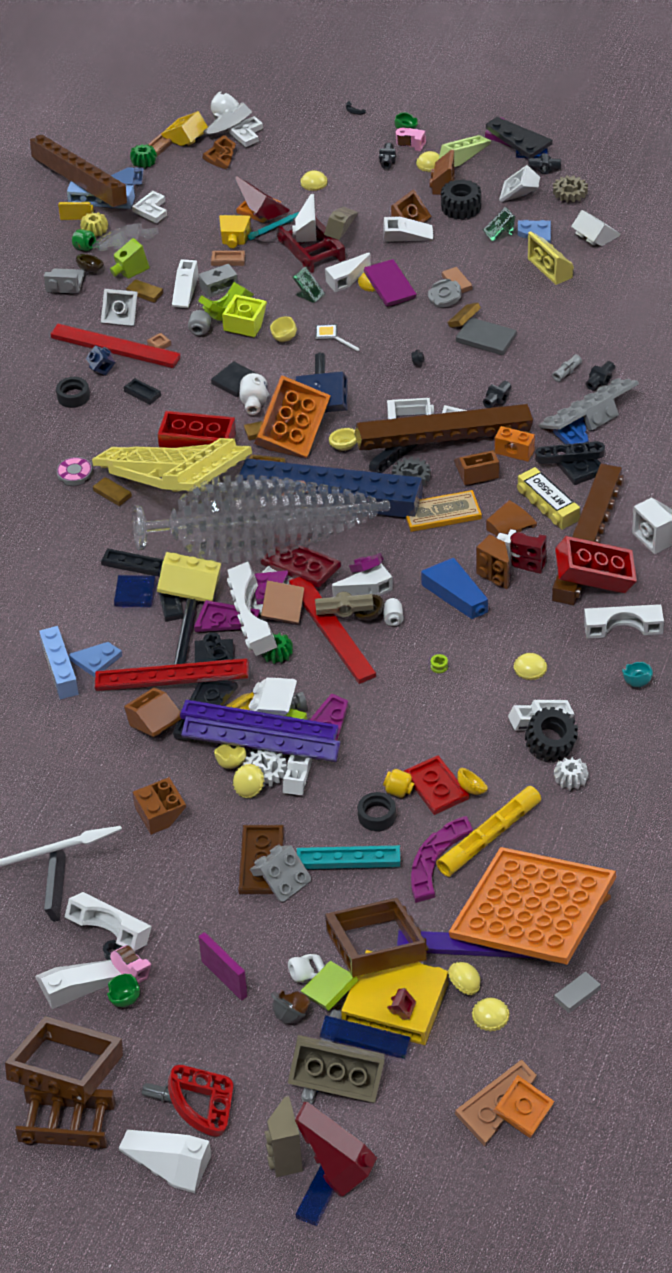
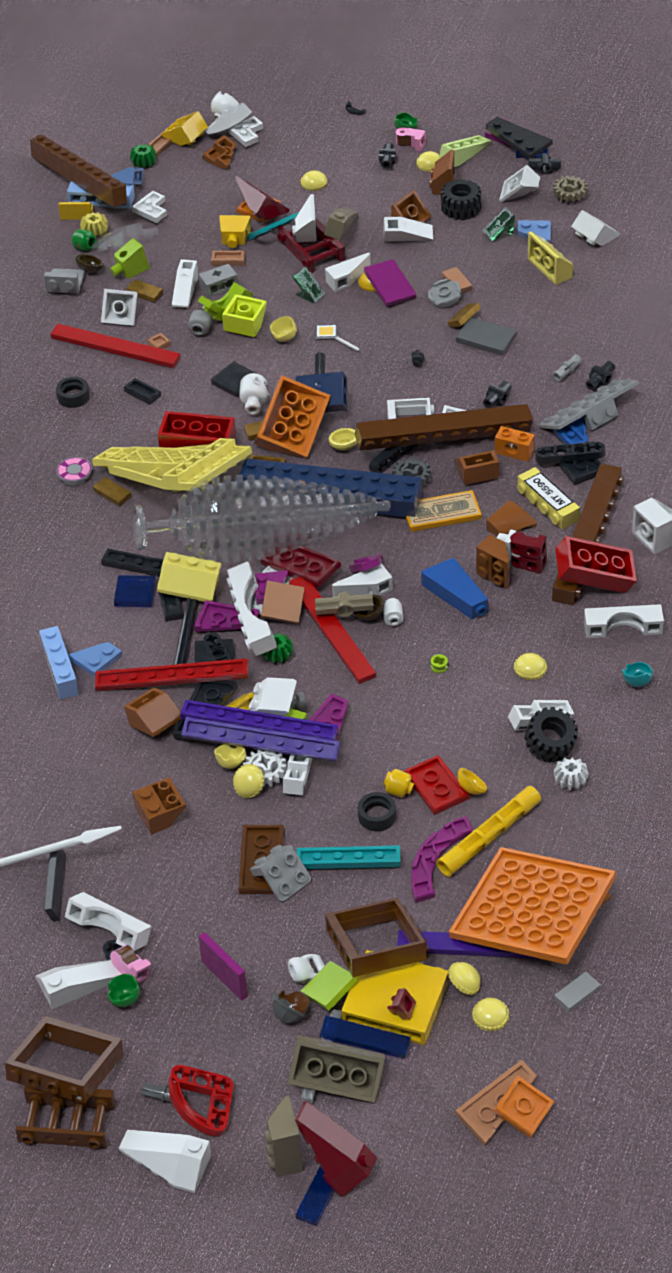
(100, 360): dark blue brick -> none

